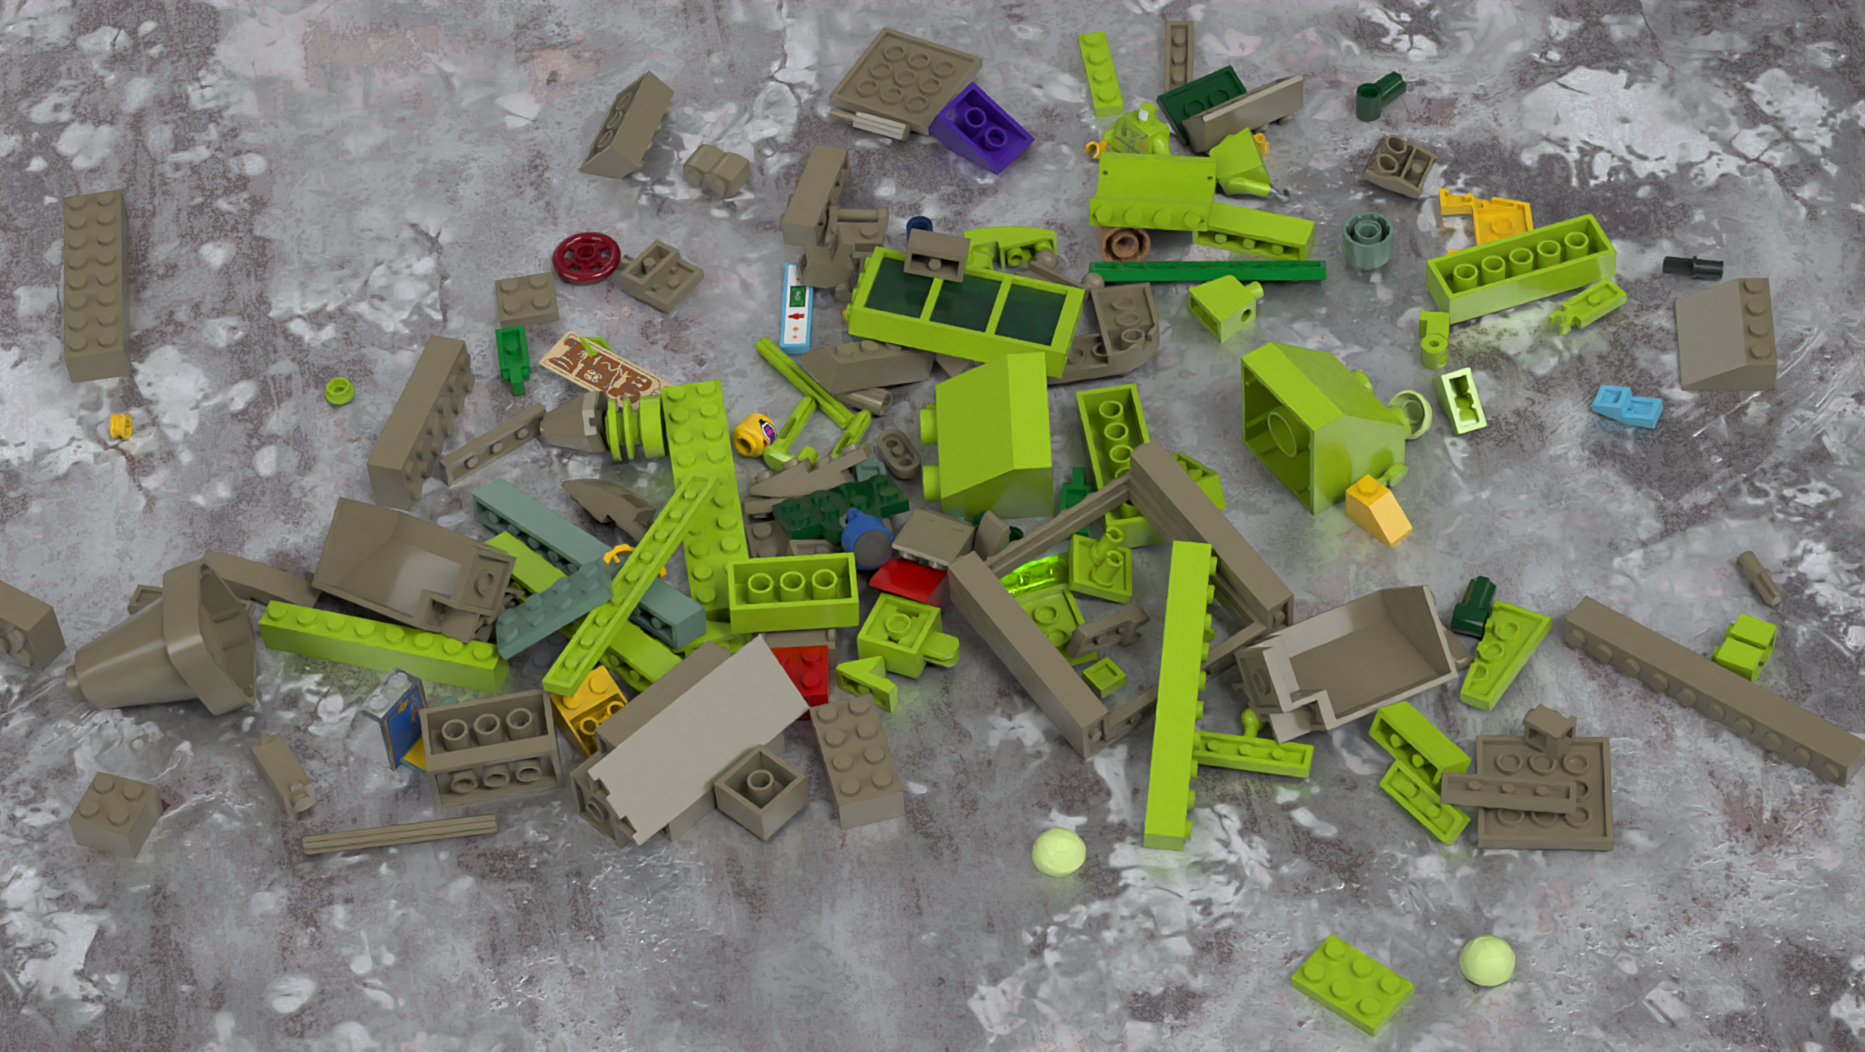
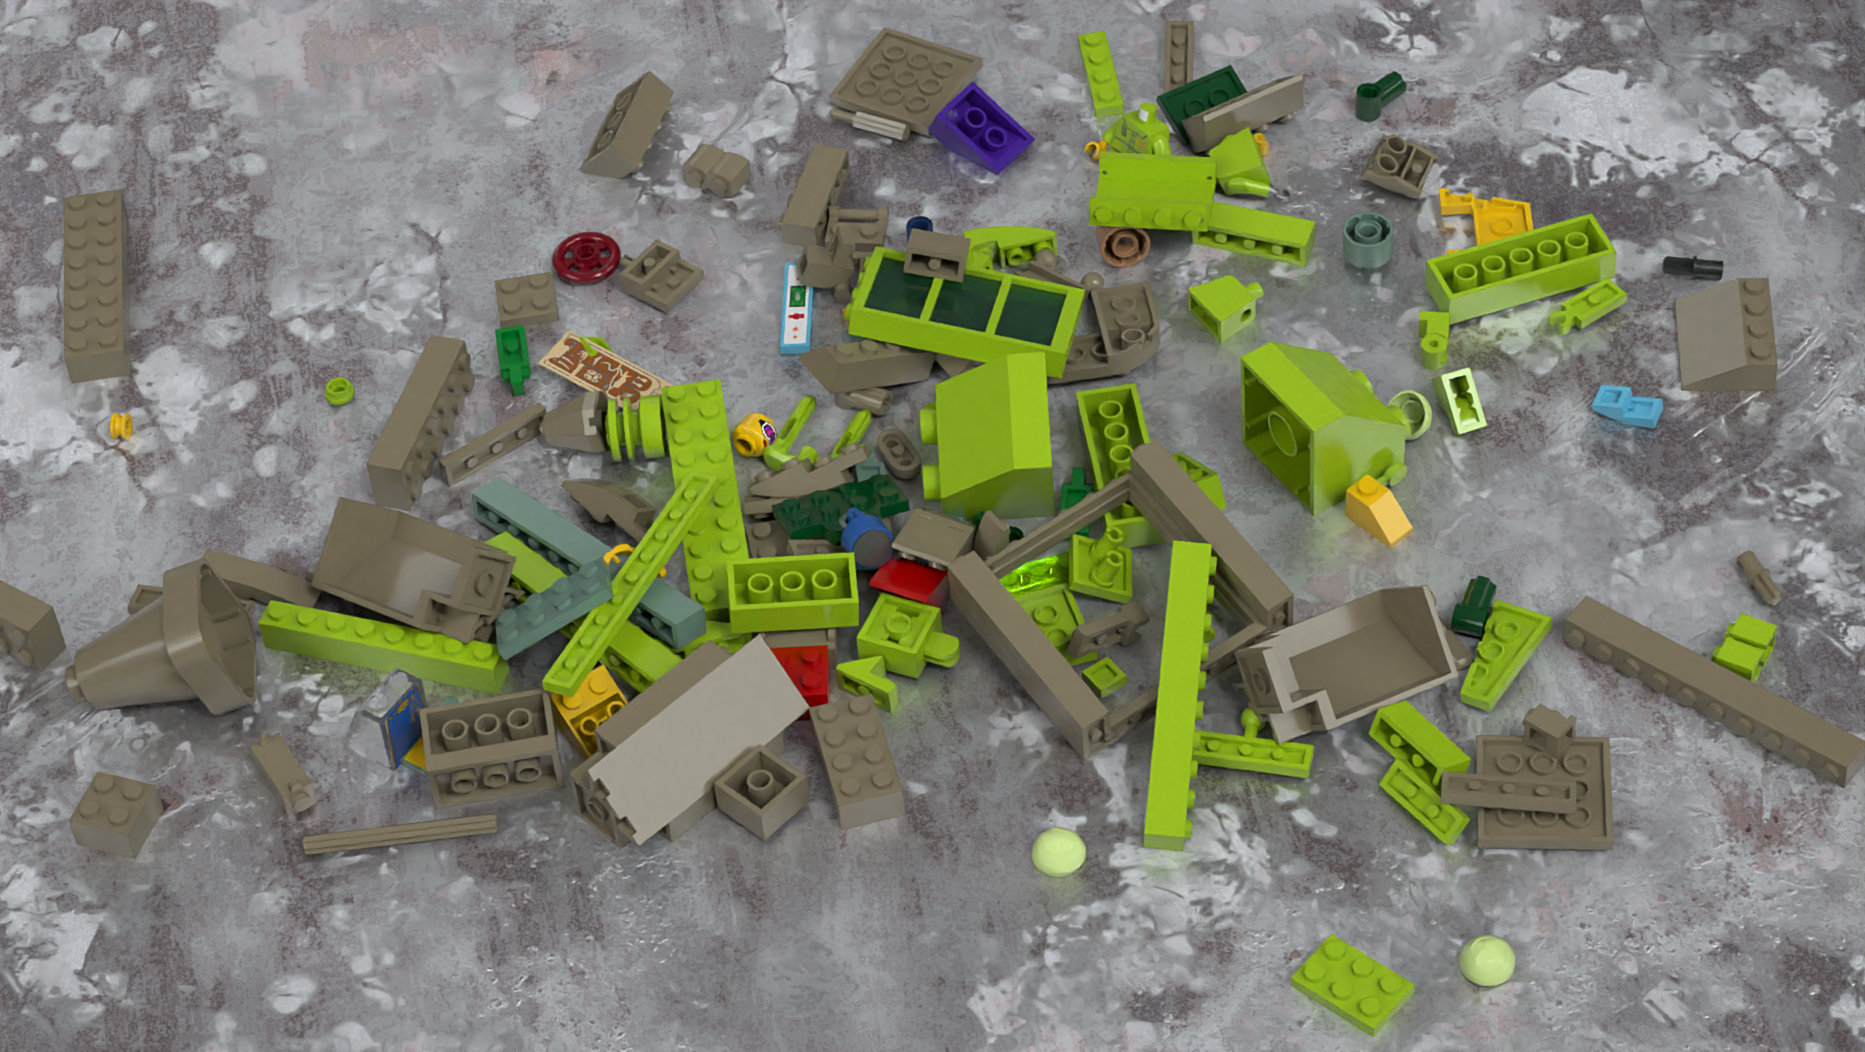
(804, 382): lime axle -> none
(1210, 270): green tile -> none

